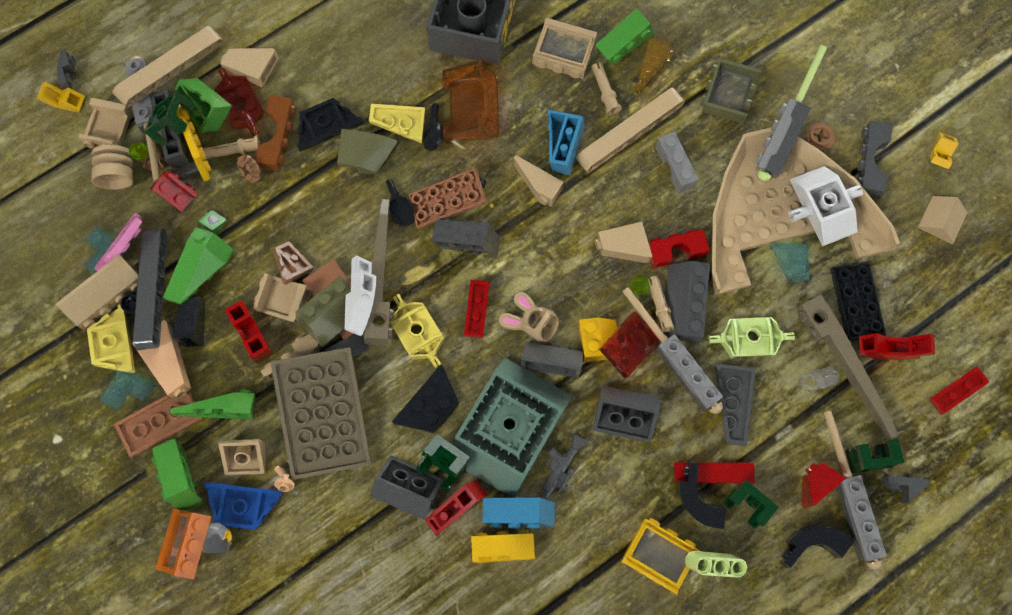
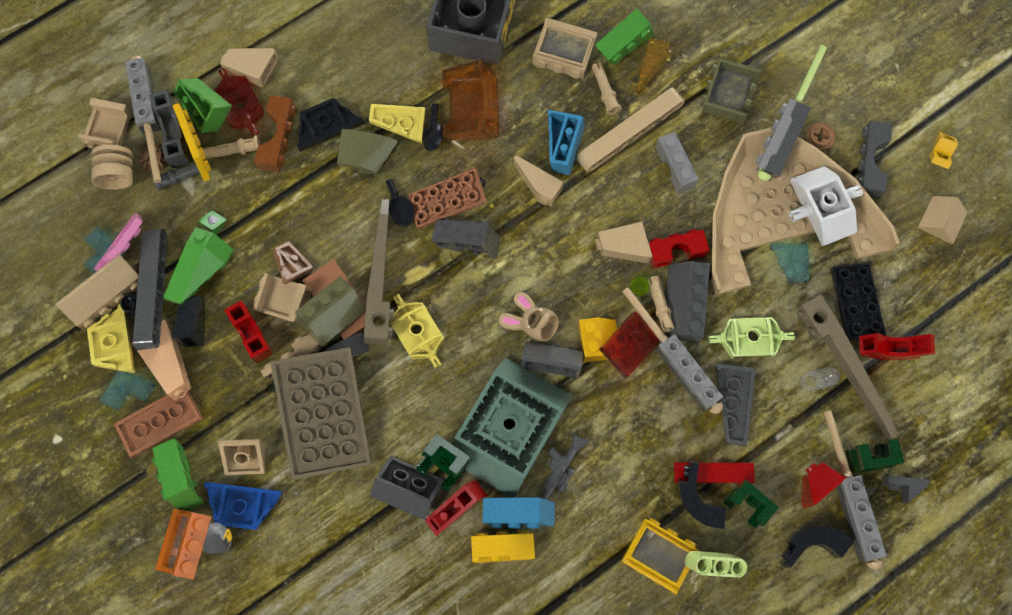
(62, 99): yellow slope -> none
(65, 69): dark grey slope -> none
(138, 151): clear neon green plate -> none
(165, 115): dark green panel -> none
(167, 66): tan beam -> none
(173, 190): red bracket -> none
(227, 406): bright green wedge -> none
(248, 168): medium nougat gear -> none
(283, 483): light nougat plate -> none
(361, 298): white slope -> none
(430, 404): black wing -> none
(476, 309): red plate -> none
(626, 414): dark grey slope -> none
(959, 390): red plate -> none

